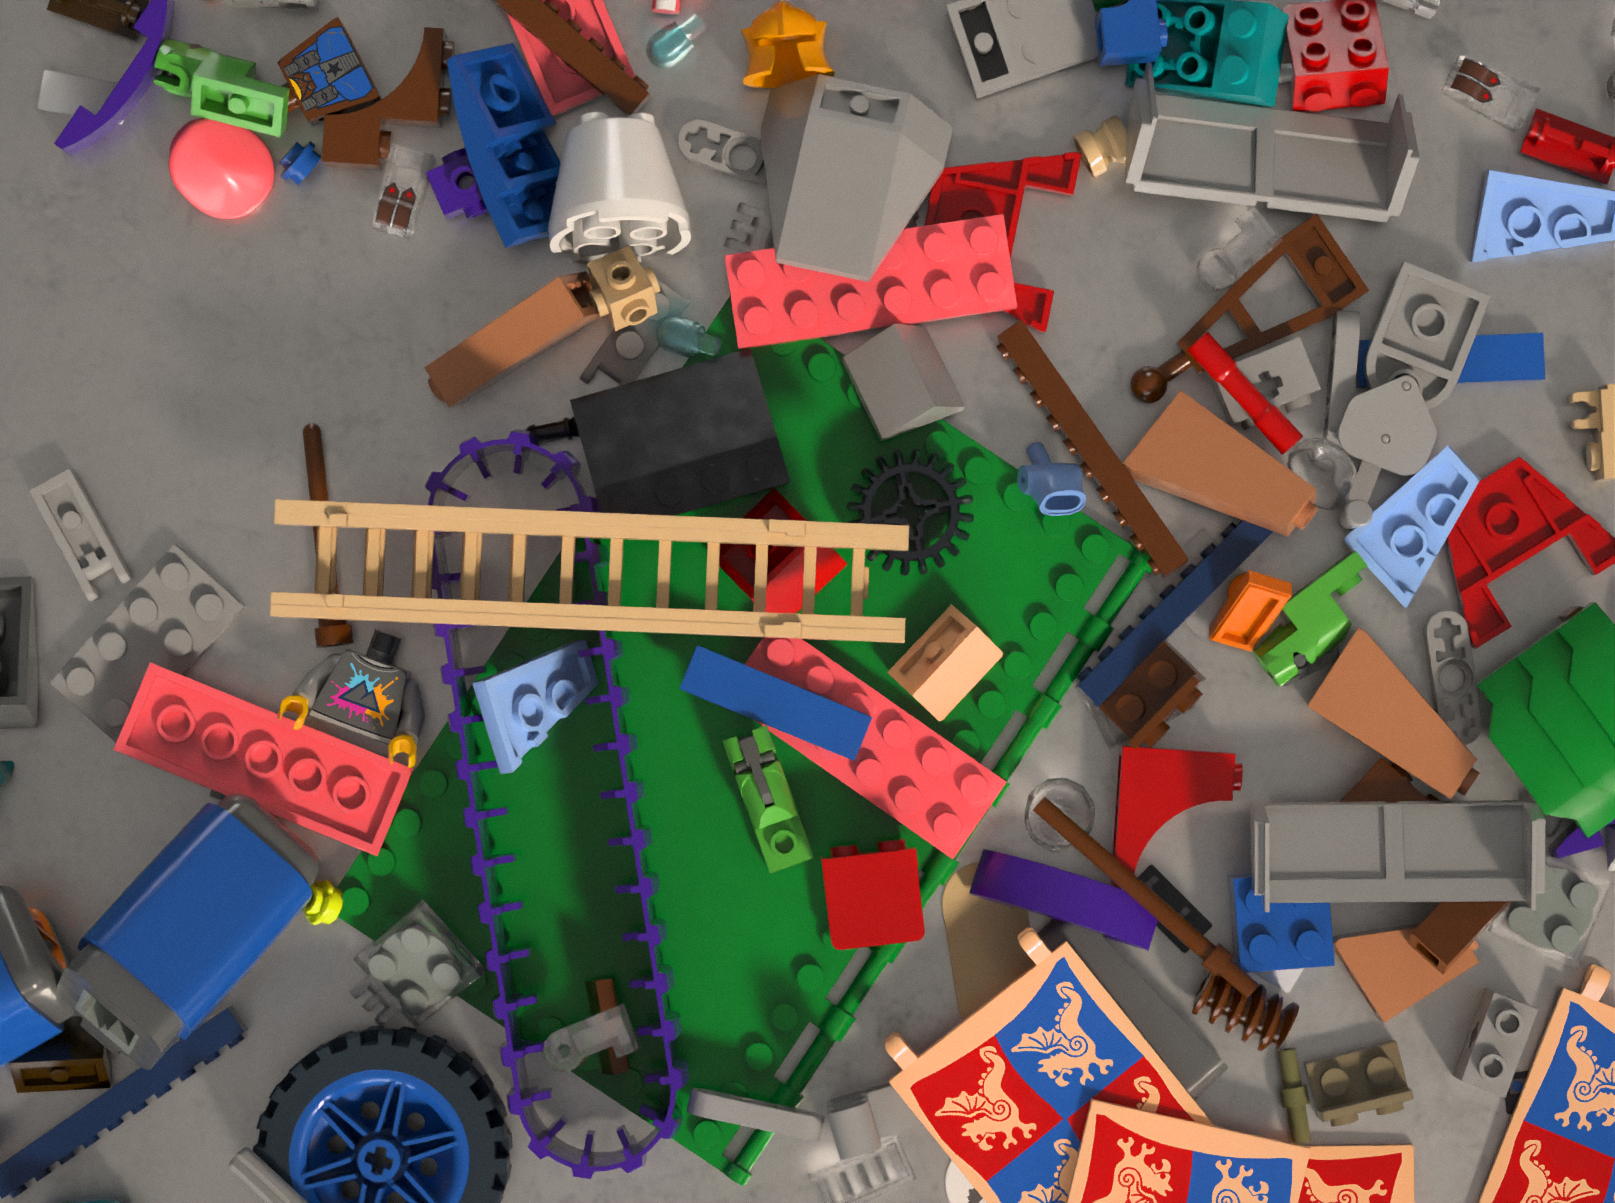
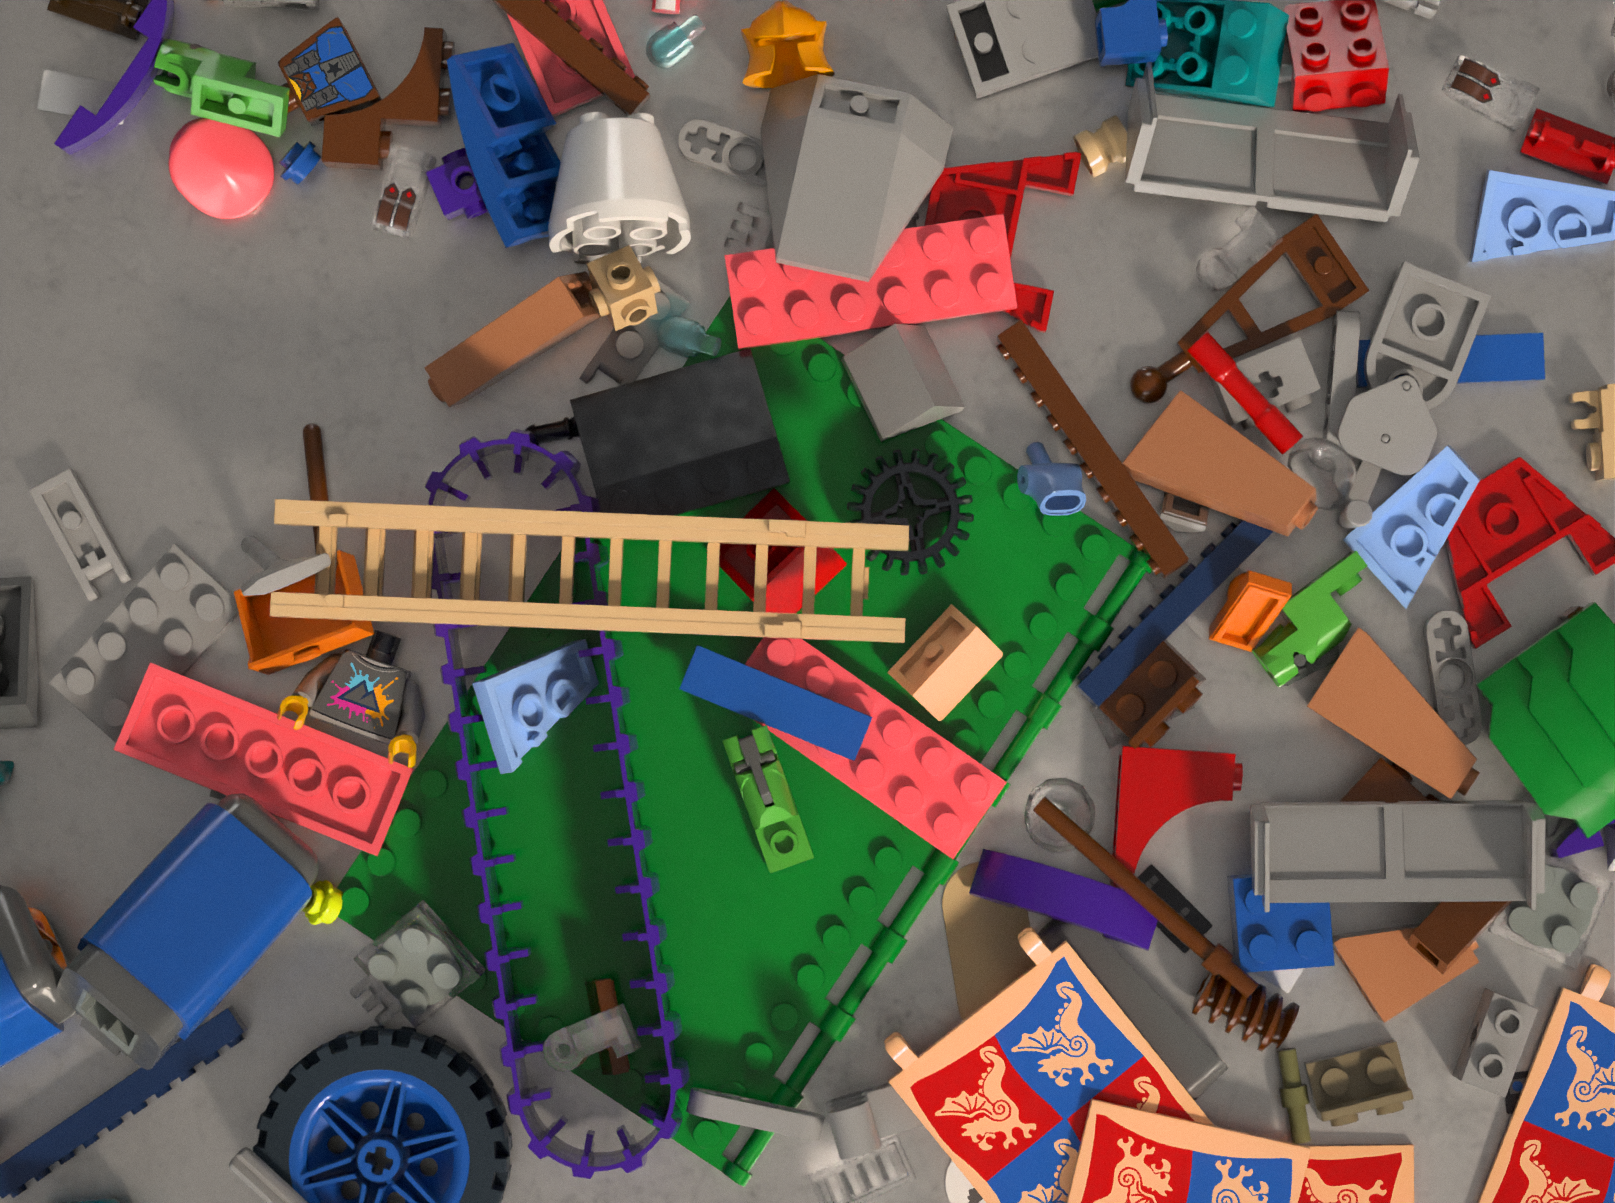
(63, 1063): dark brown panel -> none
(278, 572): none -> light grey piece
(283, 641): none -> orange container
(873, 895): red bracket -> none
(1183, 514): none -> light grey slope

